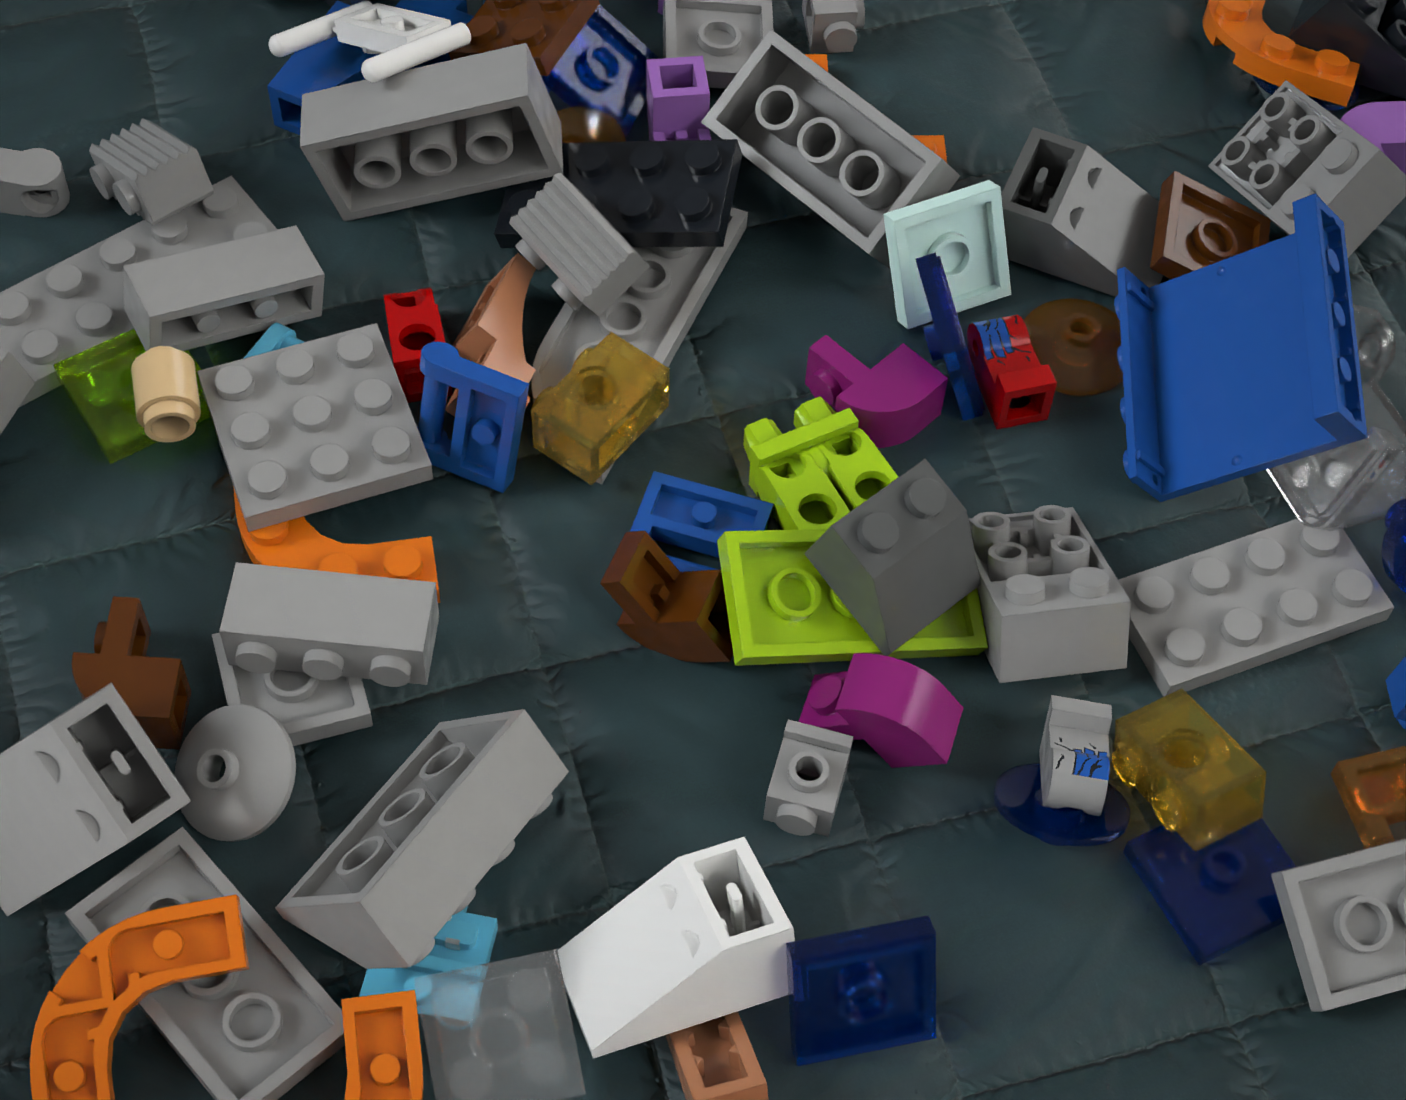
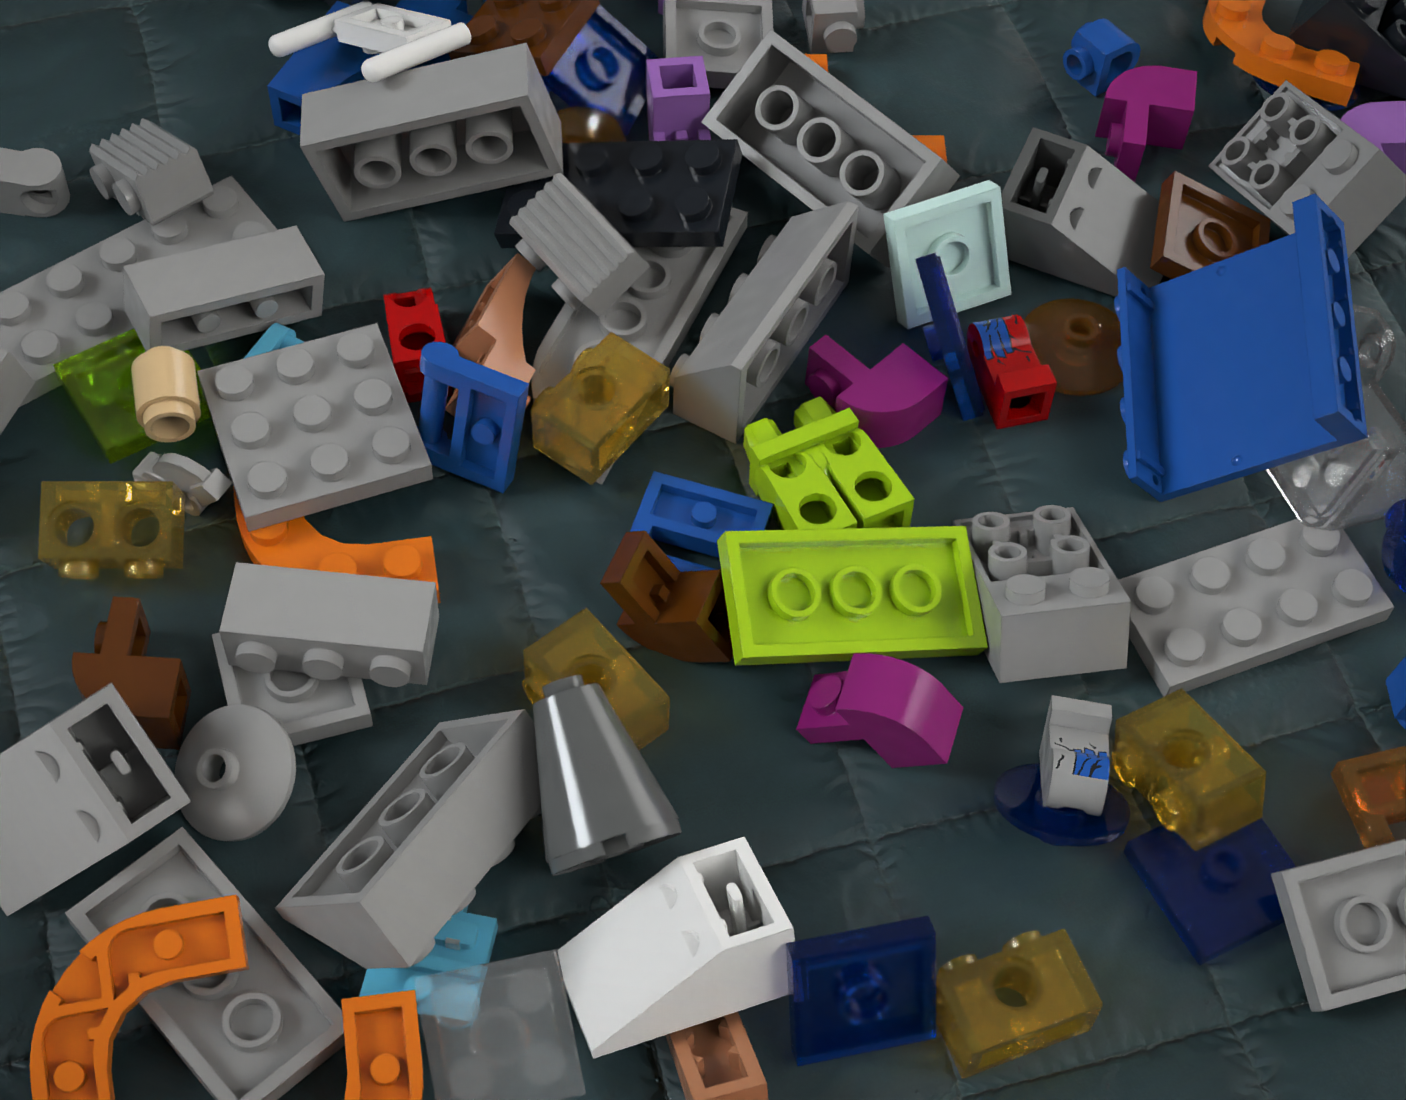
(114, 512): none -> clear yellow brick
(197, 482): none -> light grey piece
(590, 650): none -> clear yellow brick
(593, 781): none -> dark grey cone
(765, 321): none -> light grey slope
(807, 779): light grey brick -> none
(900, 557): dark grey slope -> none
(989, 1033): none -> clear yellow brick
(1100, 55): none -> blue plate
(1146, 108): none -> magenta brick

